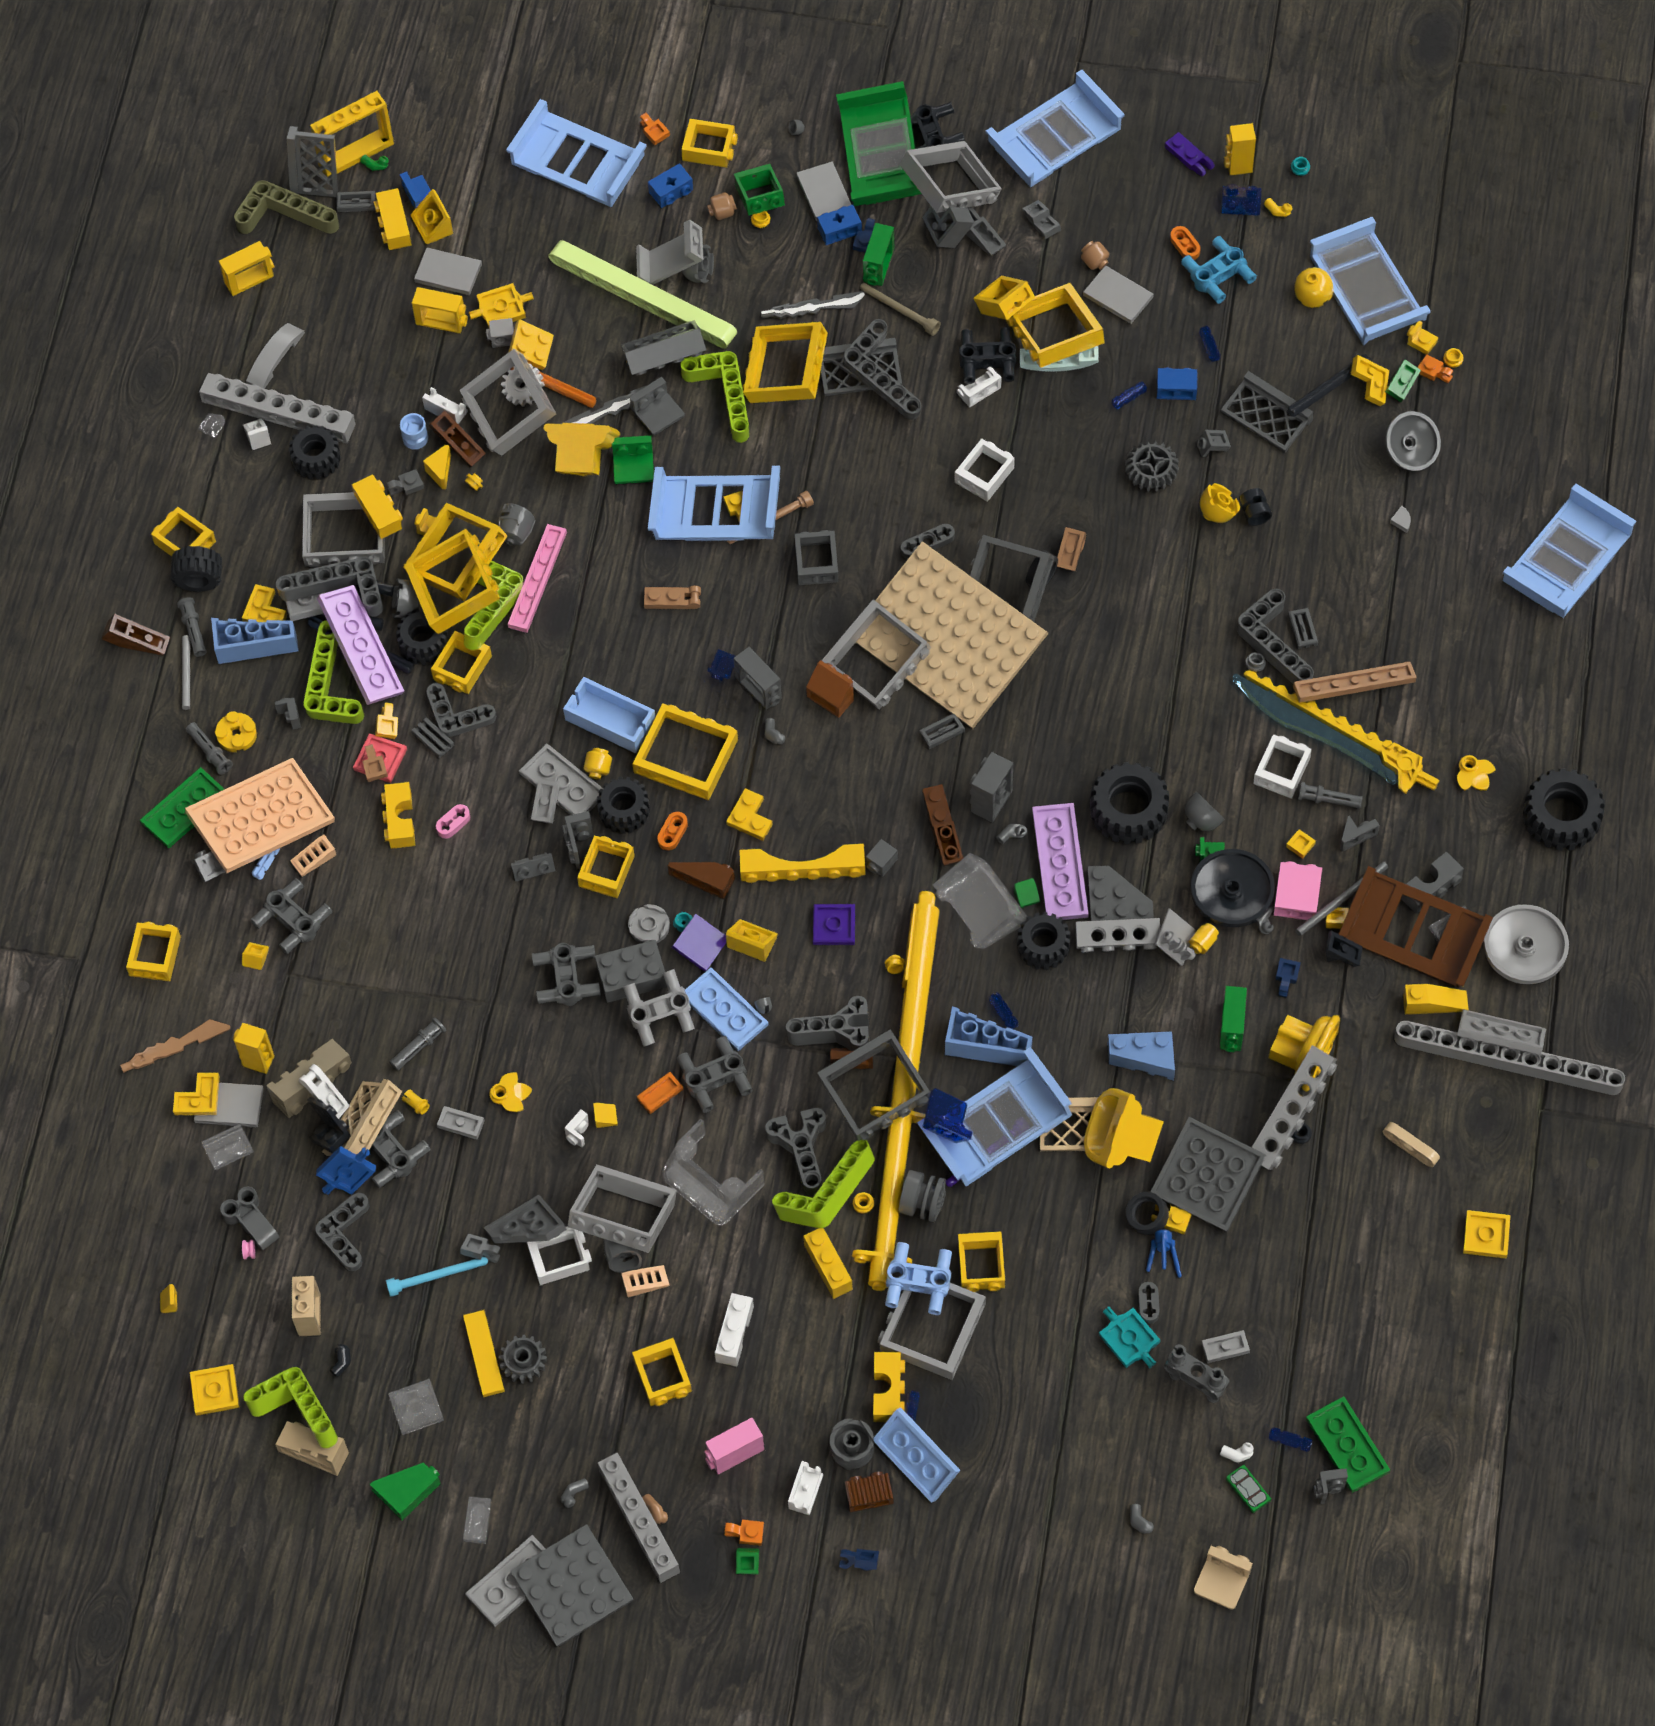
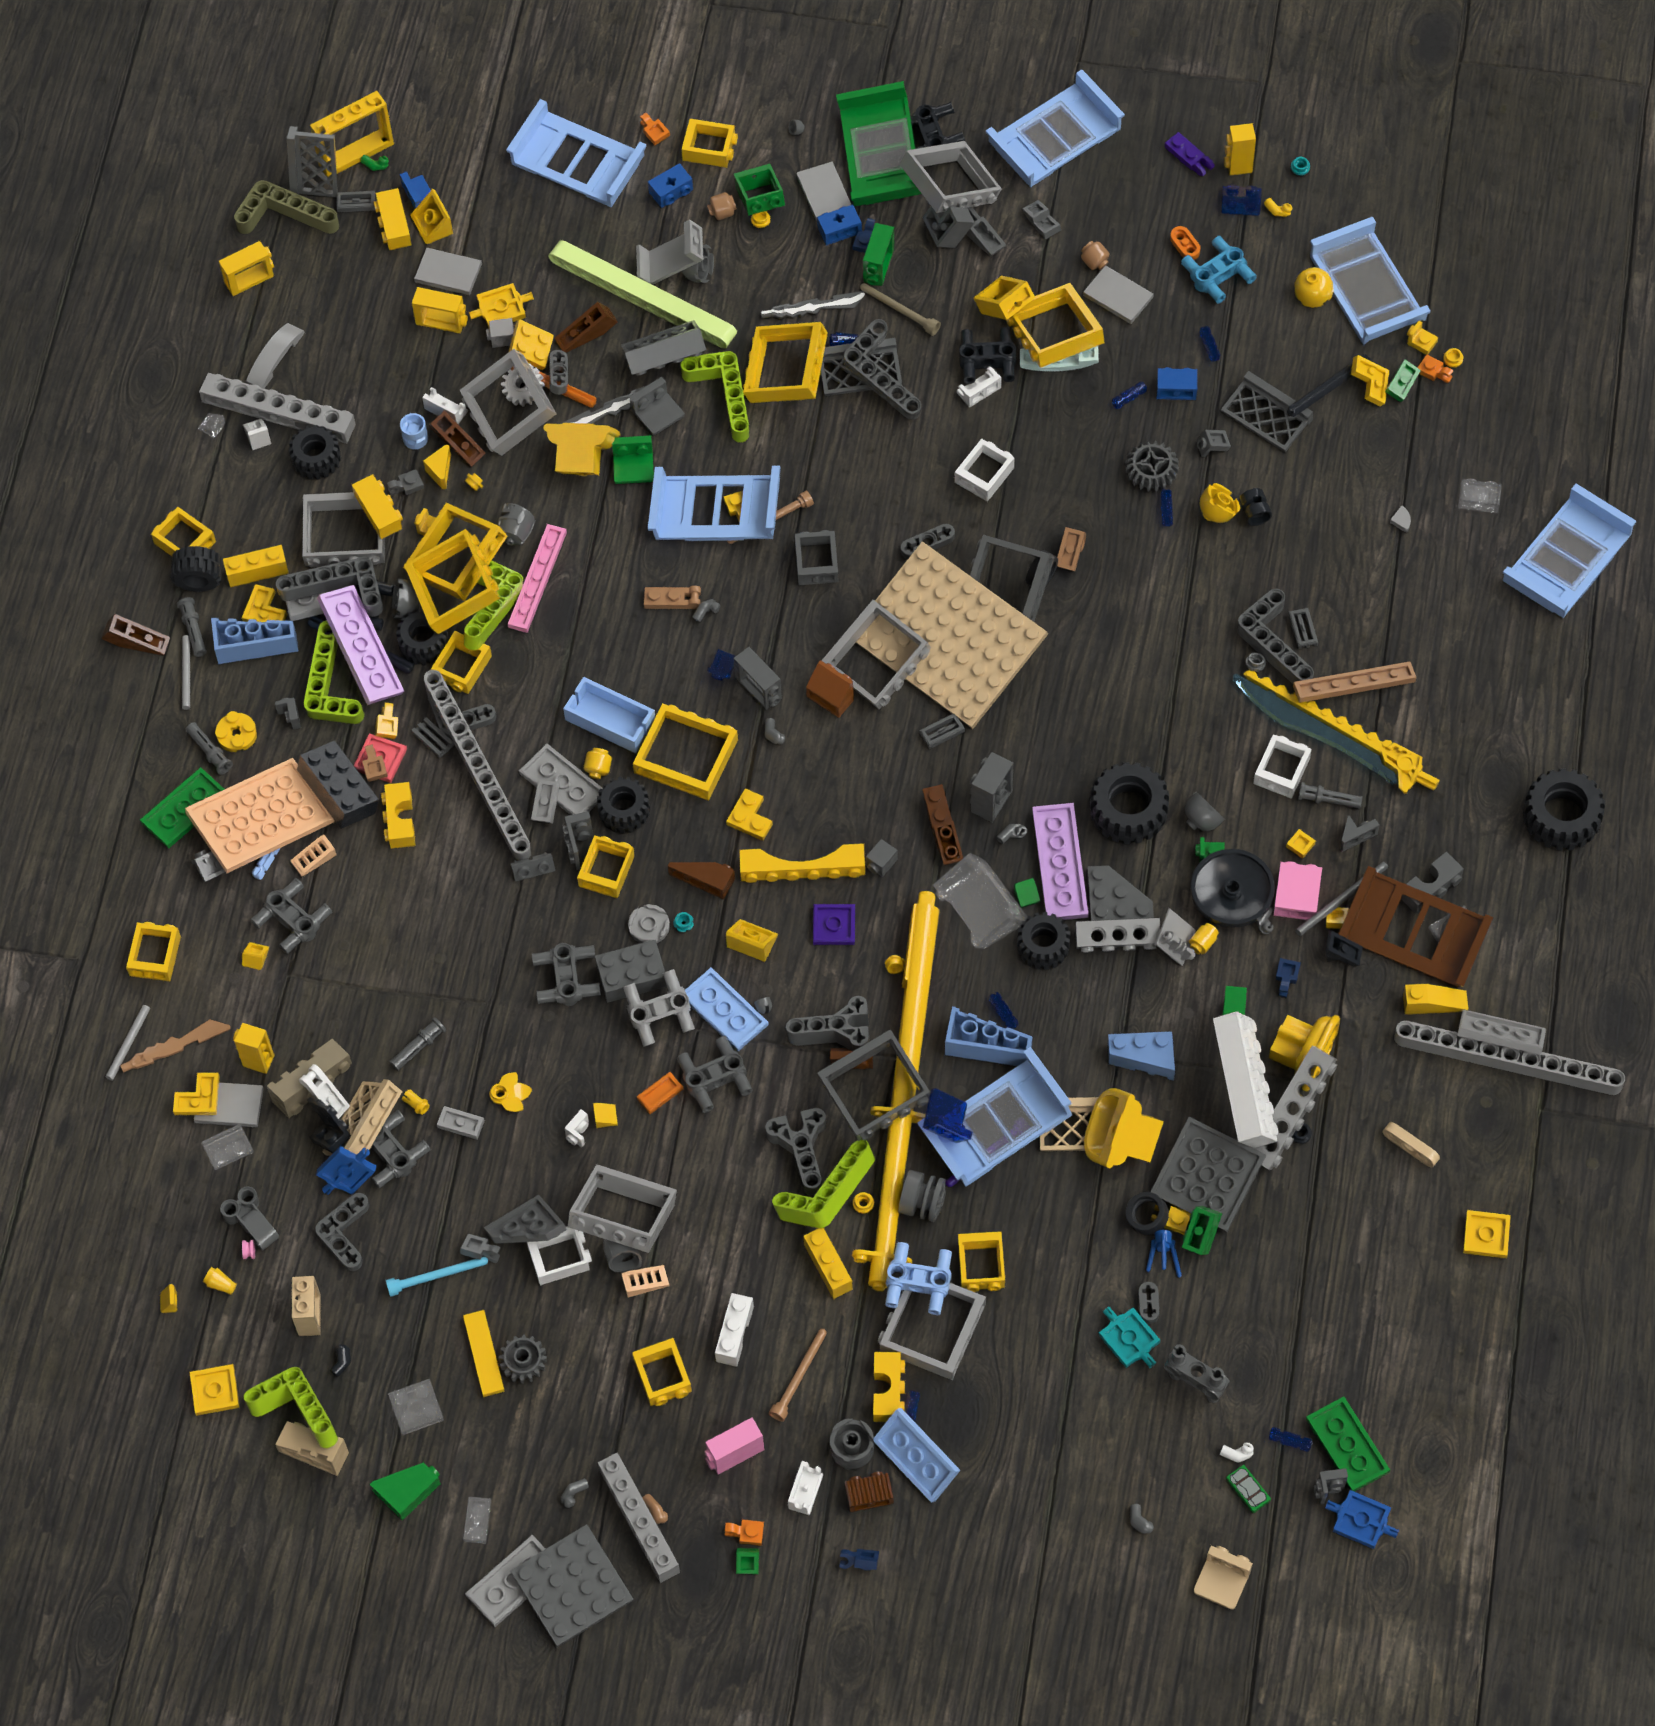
(127, 1042): none -> light grey bar
(218, 1280): none -> yellow cone
(255, 566): none -> yellow brick
(337, 784): none -> black brick
(455, 823): bright pink beam -> none
(479, 773): none -> light grey beam
(556, 377): none -> dark grey beam
(588, 326): none -> reddish brown slope
(672, 832): orange plate -> none
(700, 942): tile -> none
(706, 606): none -> dark grey arm
(712, 1199): clear windscreen -> none
(779, 1410): none -> medium nougat piece
(842, 338): none -> clear blue cone
(1166, 506): none -> clear blue axle
(1201, 1230): none -> green brick
(1225, 1346): light grey plate -> none
(1245, 1079): none -> white brick
(1362, 1519): none -> blue plate
(1422, 439): dark grey dish -> none
(1475, 776): yellow plate -> none
(1479, 495): none -> clear brick
(1526, 944): light grey dish -> none

